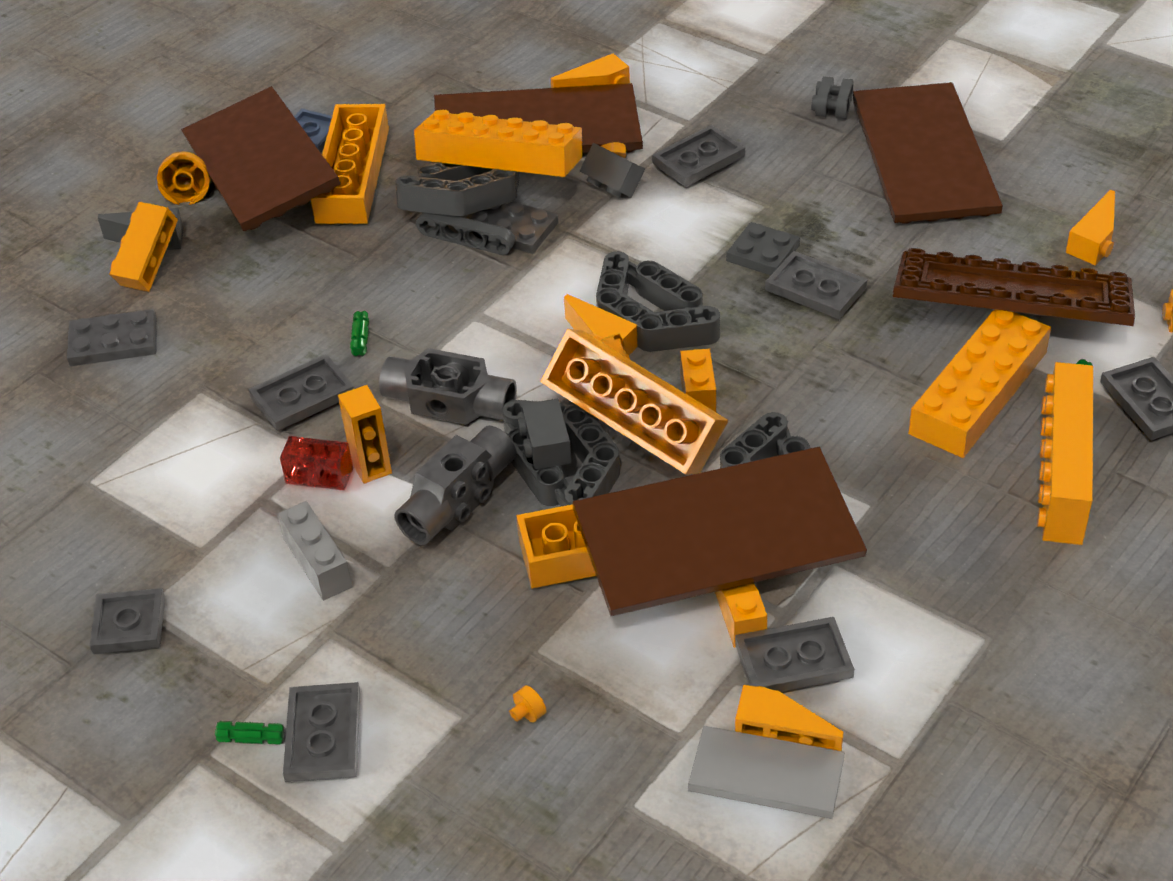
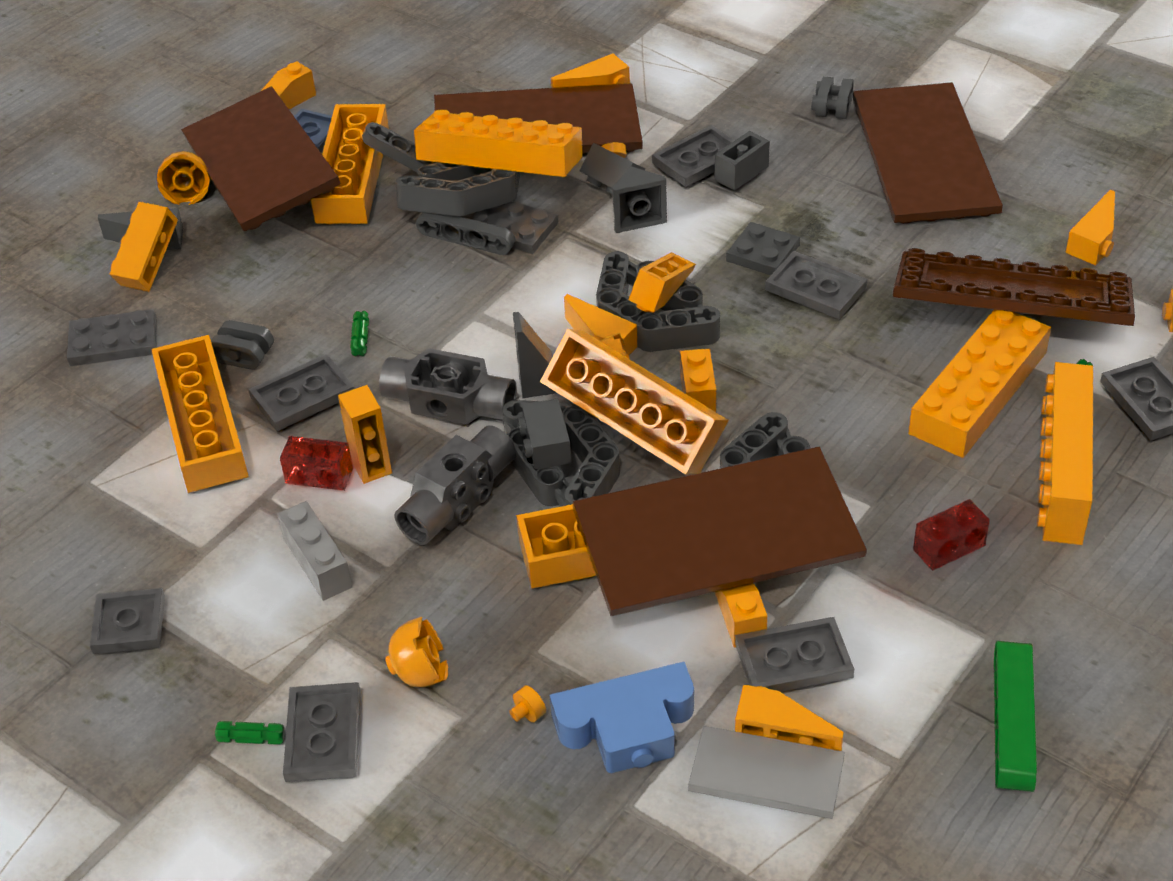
(199, 414): none -> light orange brick
(241, 344): none -> dark grey brick
(293, 84): none -> light orange slope
(384, 140): none -> dark grey beam
(415, 654): none -> light orange cylinder
(532, 358): none -> dark grey slope
(626, 715): none -> medium blue brick
(639, 200): none -> dark grey slope
(659, 281): none -> light orange slope
(742, 160): none -> dark grey brick
(951, 534): none -> clear red brick
(1014, 716): none -> green beam

